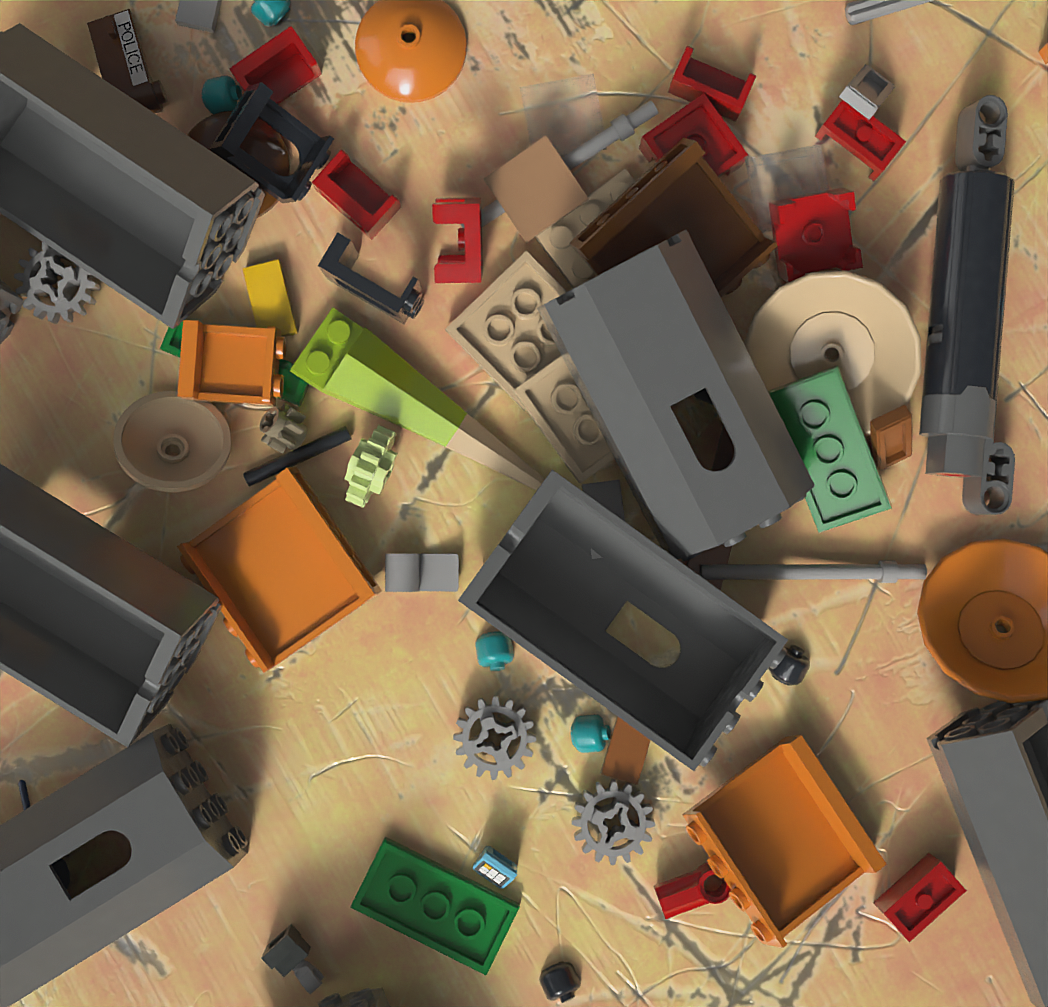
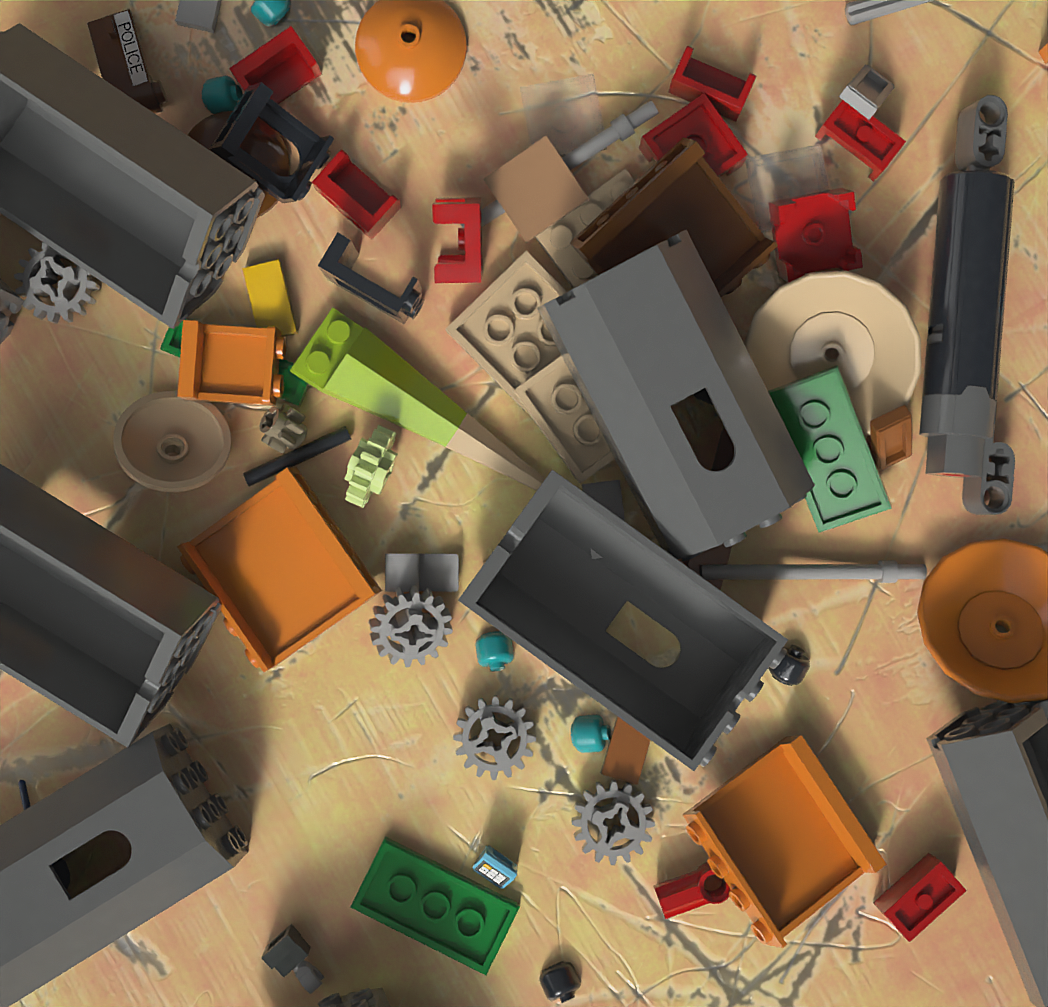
(406, 623): none -> light grey gear

